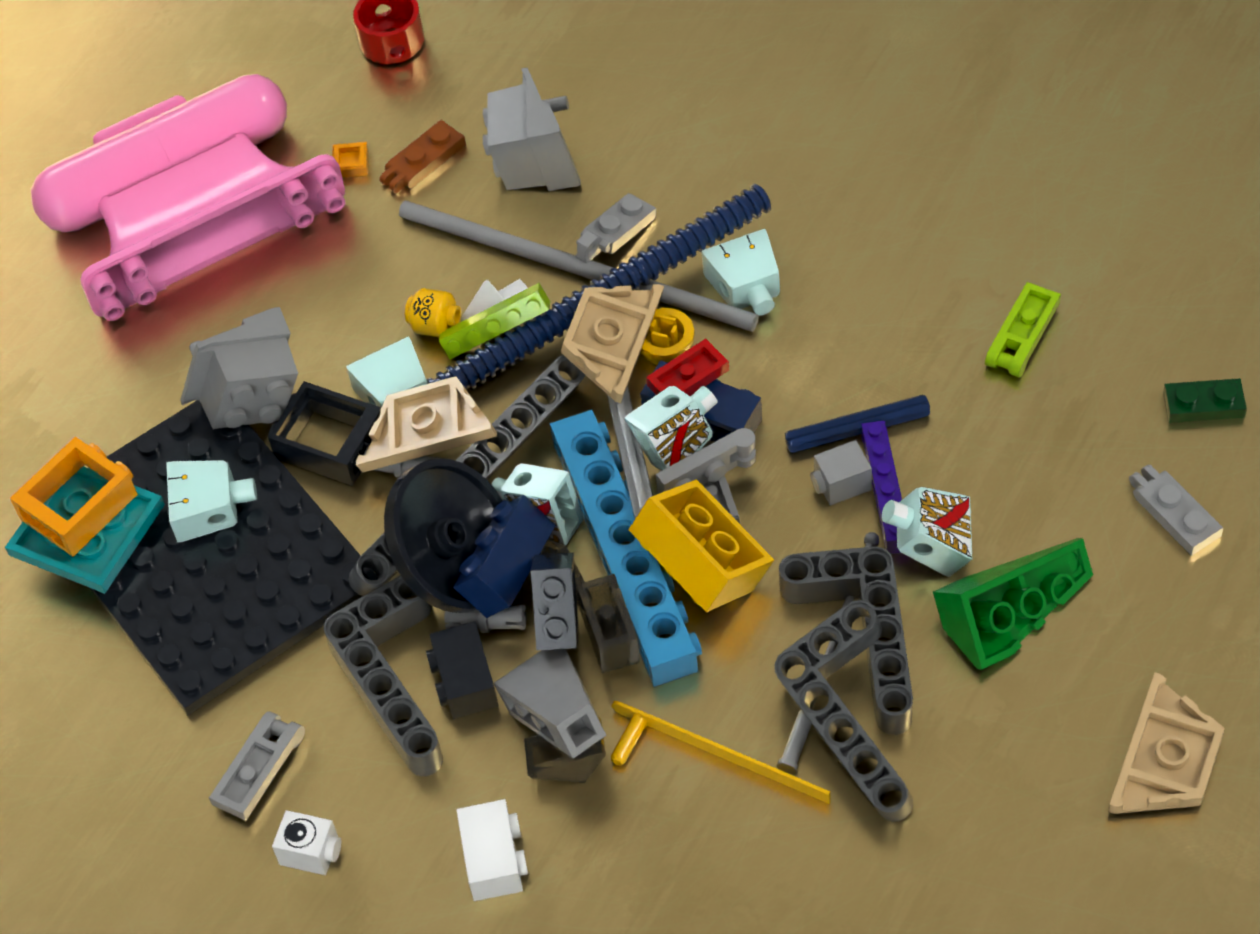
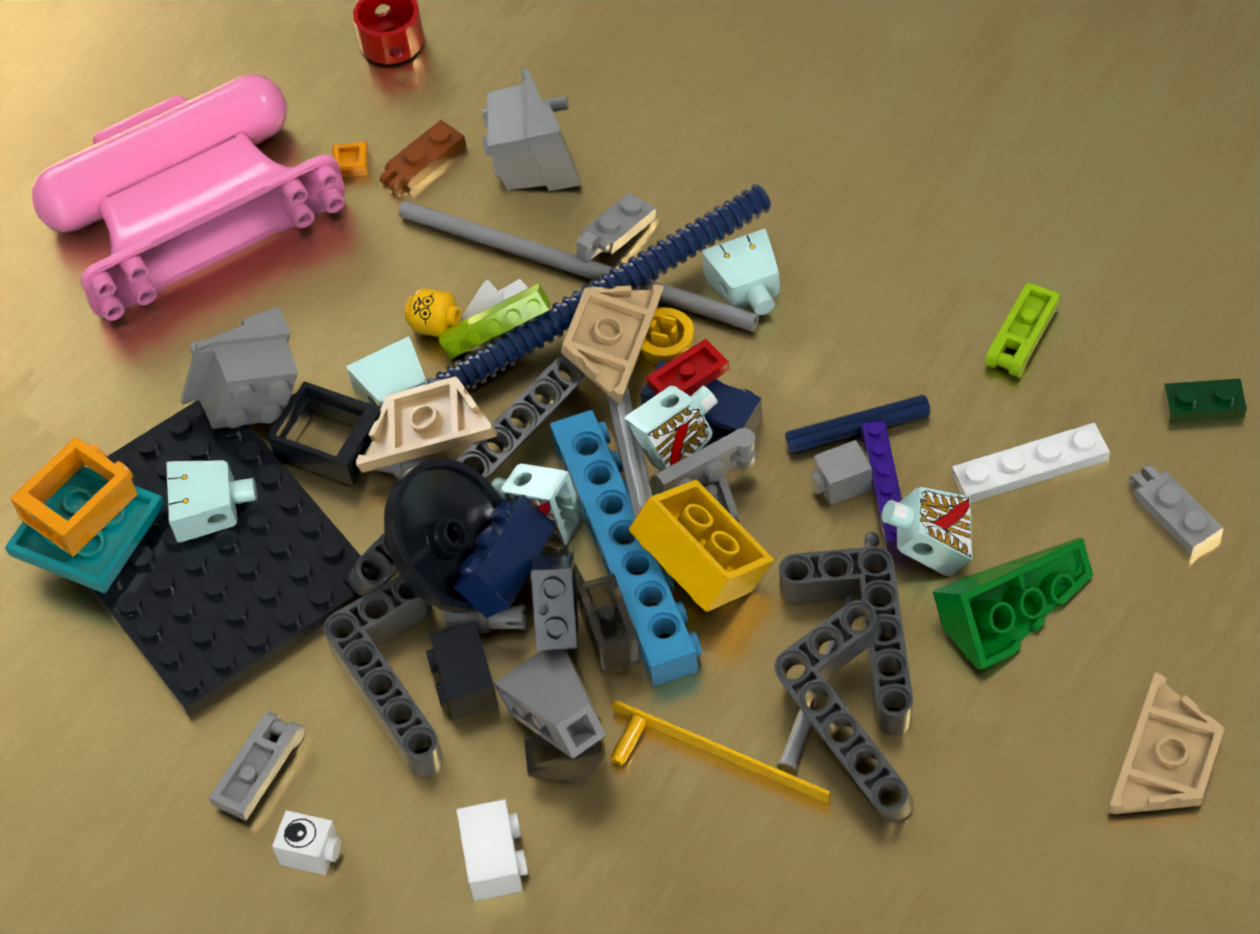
(1031, 463): none -> white plate

